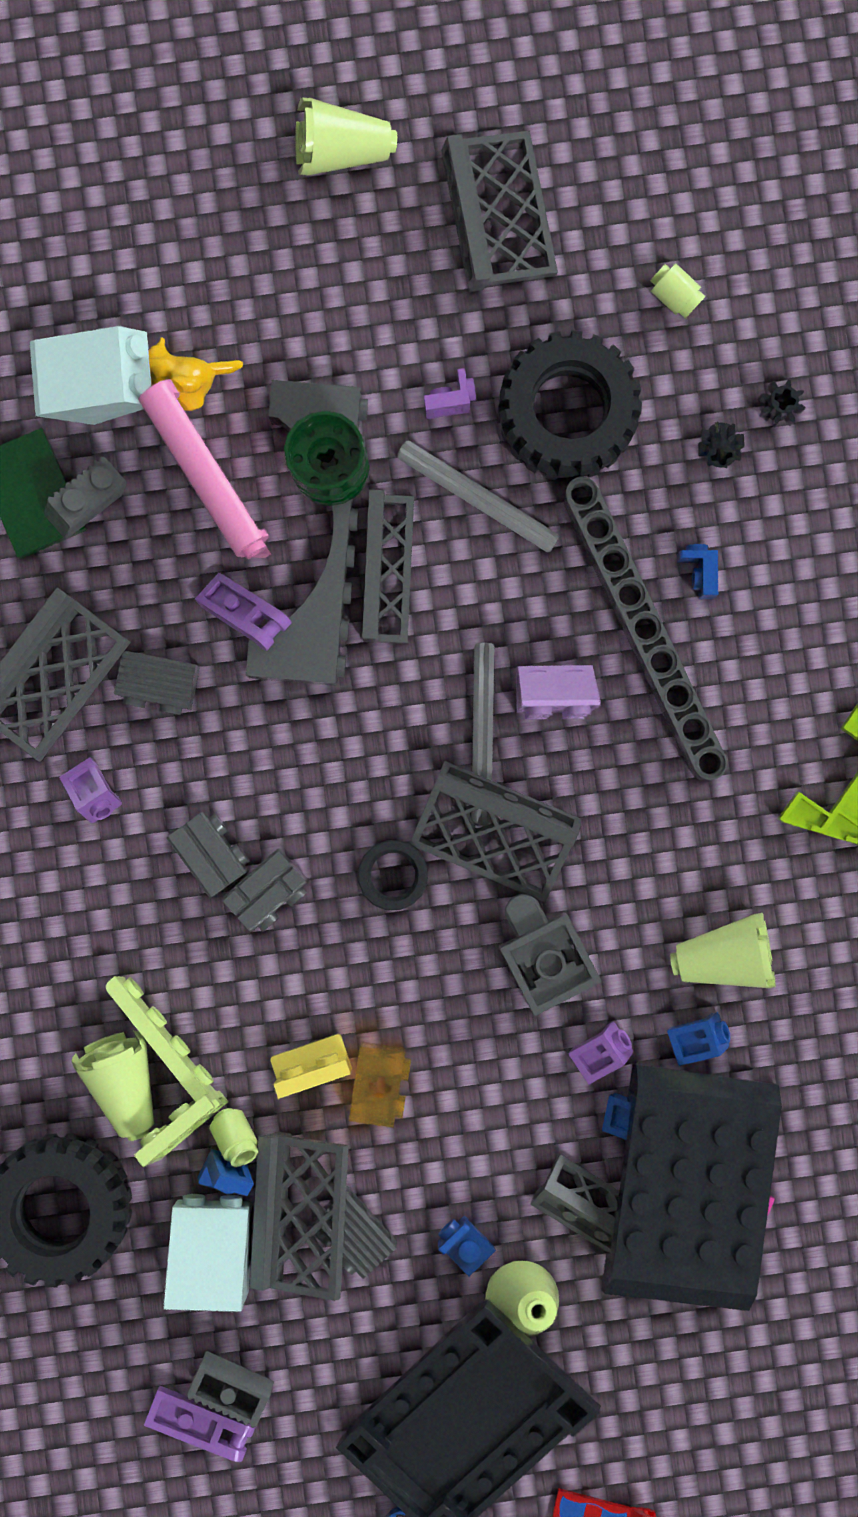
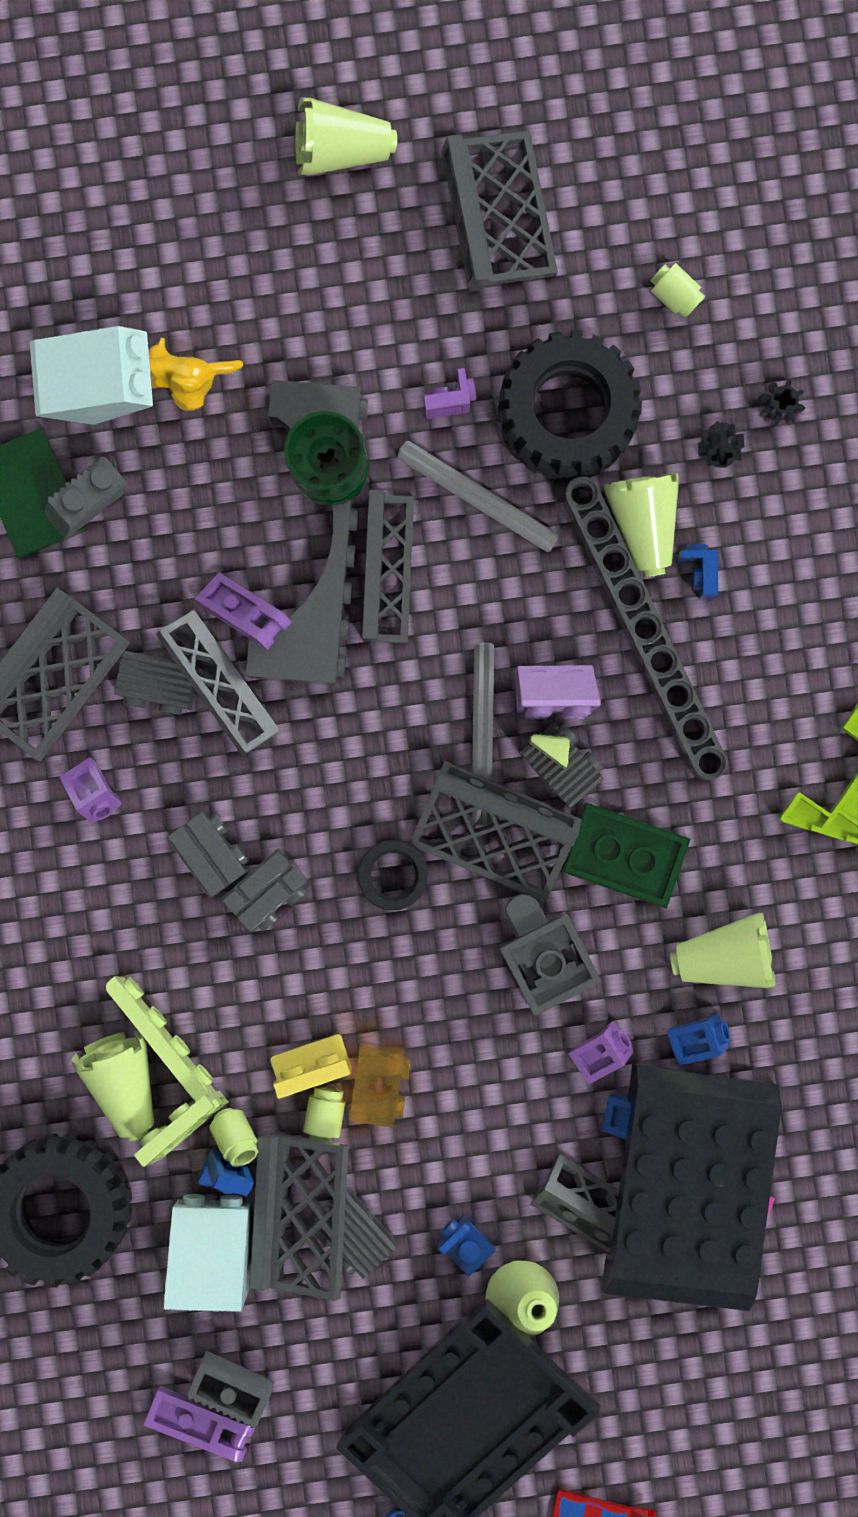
(203, 471): bright pink door -> none
(222, 678): none -> fence
(324, 1114): none -> yellowish green brick
(553, 747): none -> yellowish green slope
(567, 783): none -> dark grey brick
(626, 855): none -> dark green tile
(646, 519): none -> yellowish green cone

